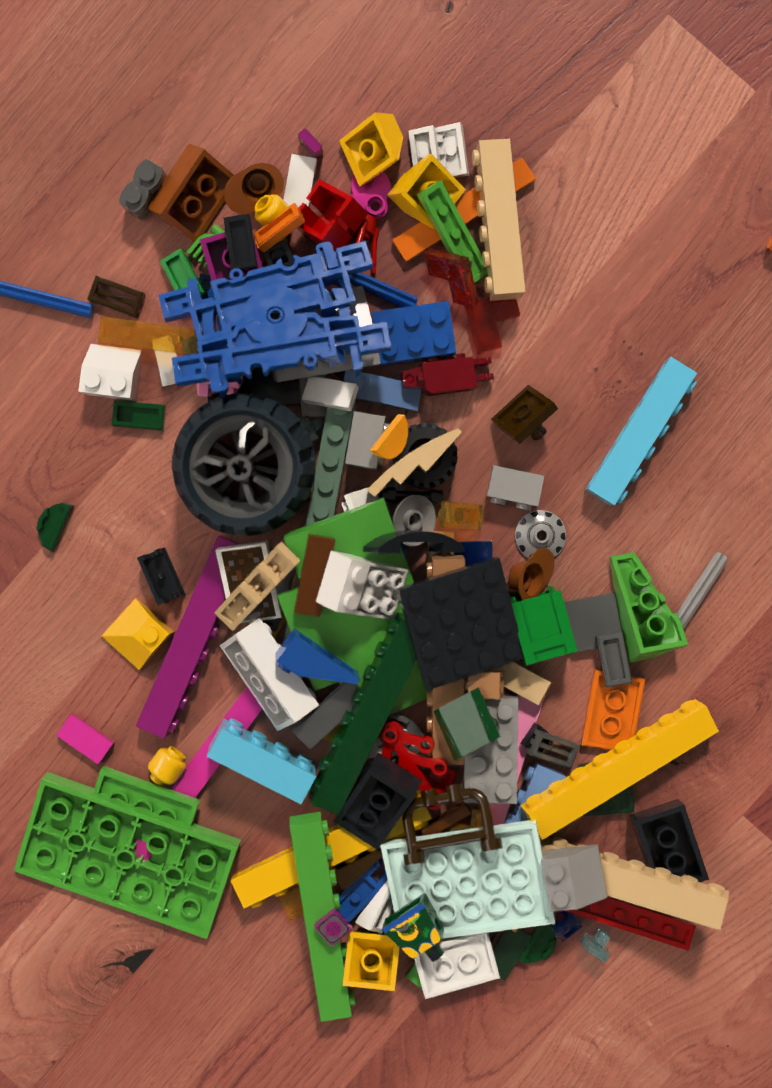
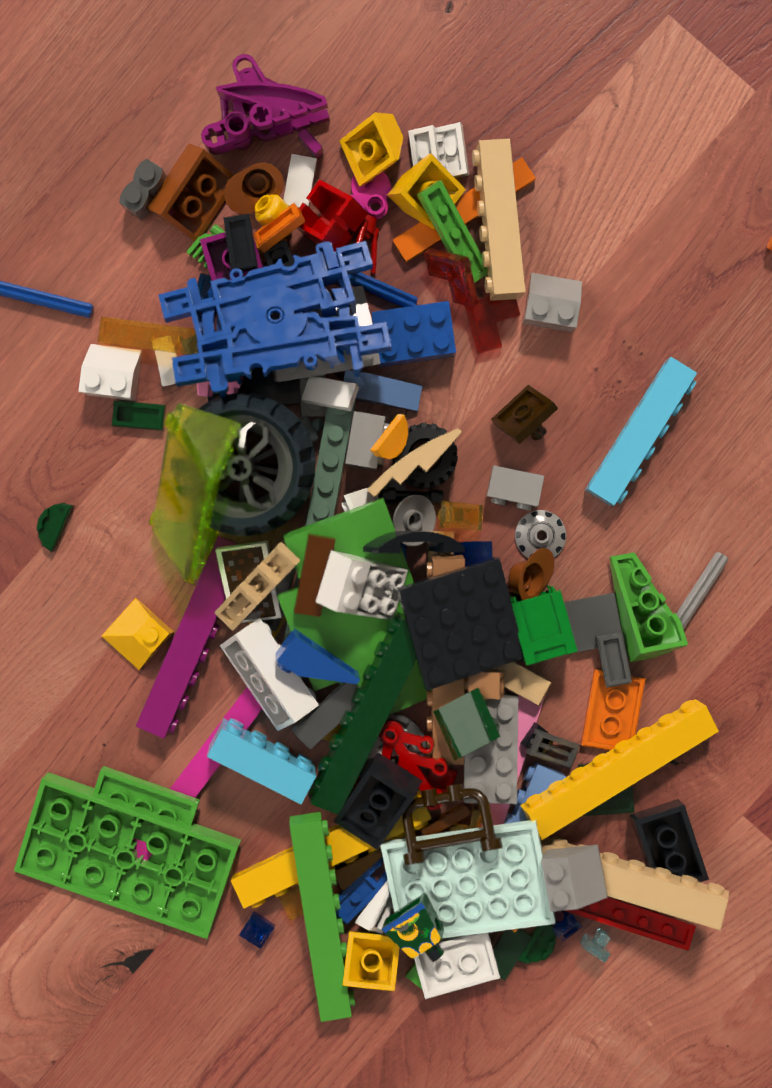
(85, 738): dark pink tile -> none
(136, 304): dark brown tile -> none
(161, 576): black hinge -> none
(167, 766): yellow head -> none
(180, 270): green tile -> none
(191, 469): none -> clear neon green windscreen
(257, 930): none -> clear blue tile
(272, 103): none -> magenta piece
(333, 926): tile -> none
(446, 376): dark red hinge -> none
(552, 302): none -> light grey slope

